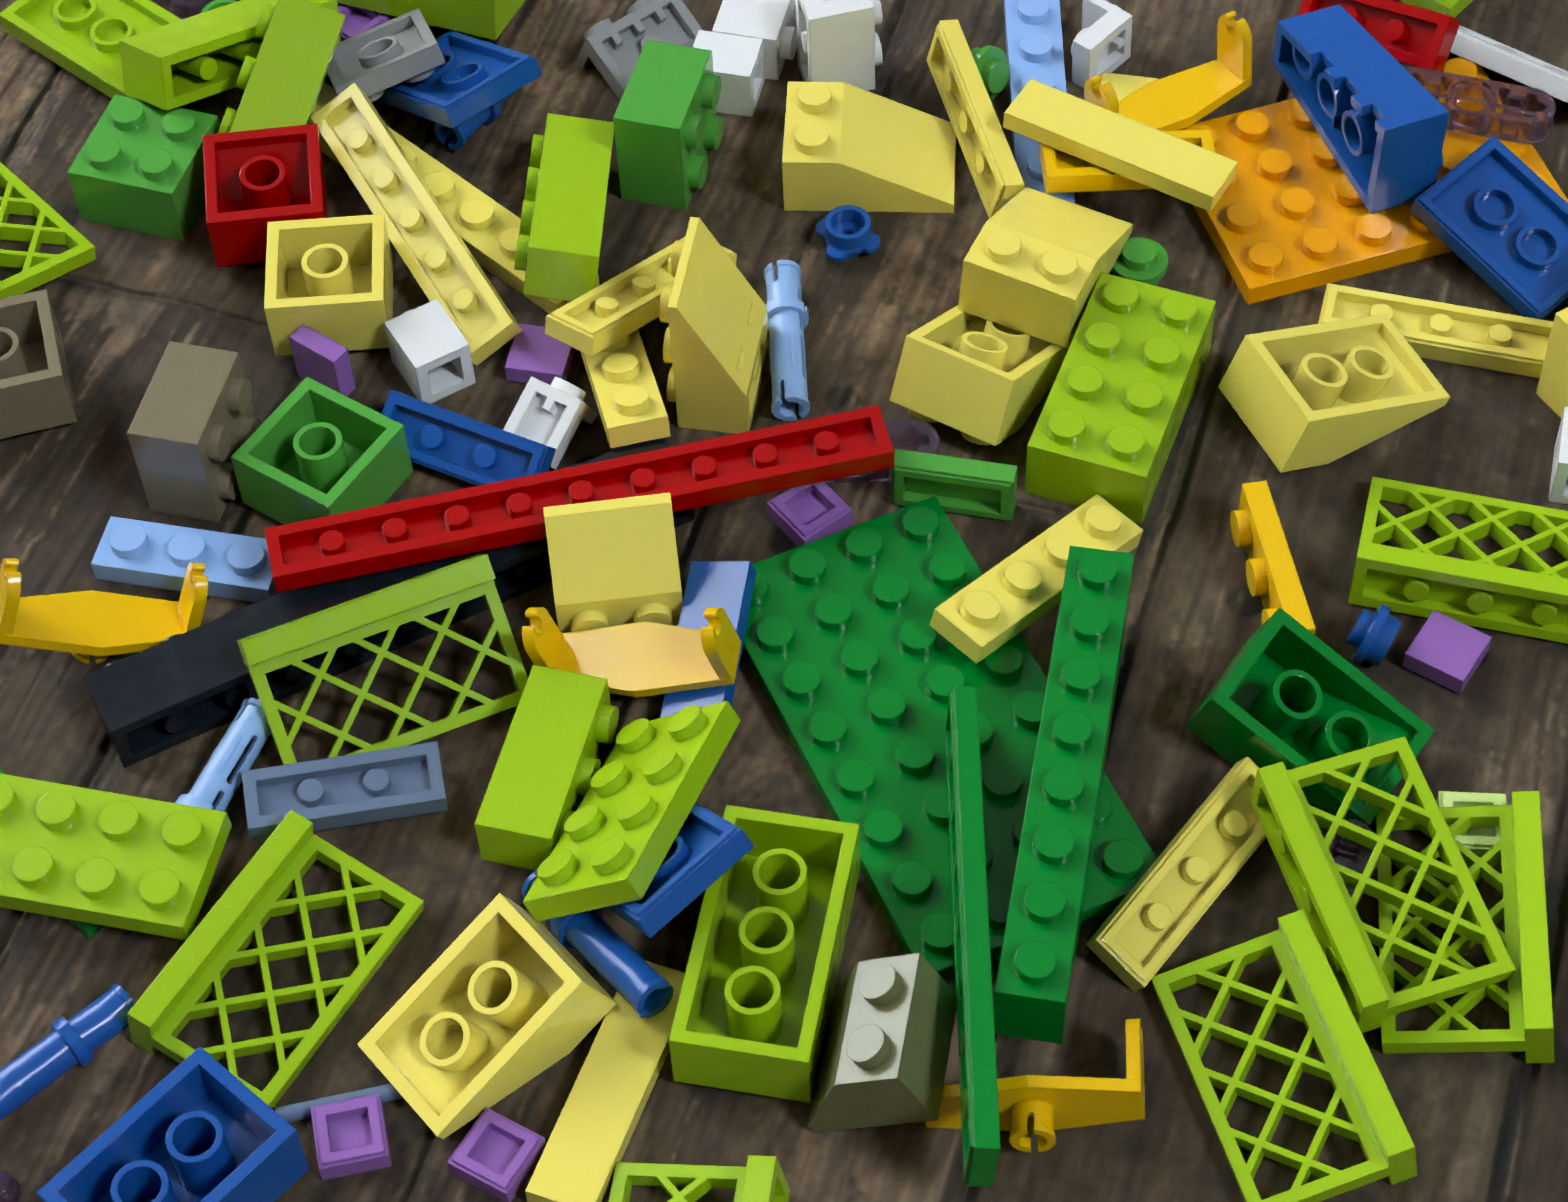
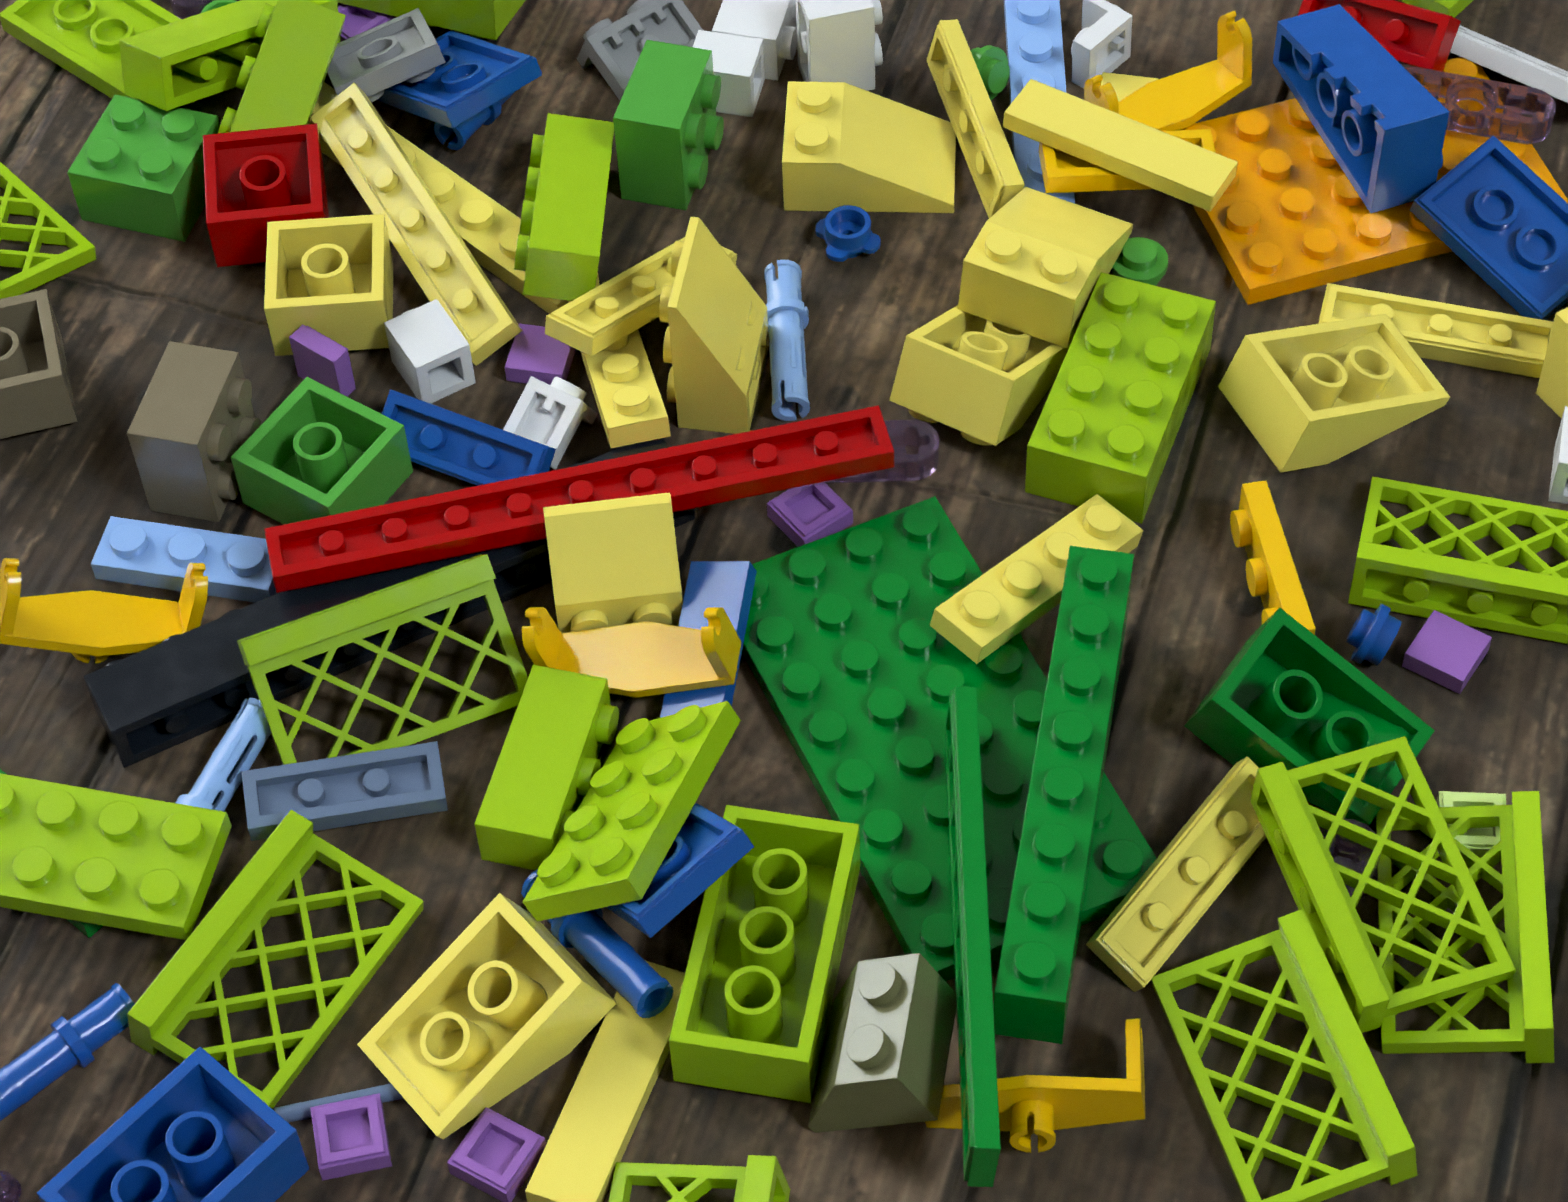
(956, 482): bright green tile -> none

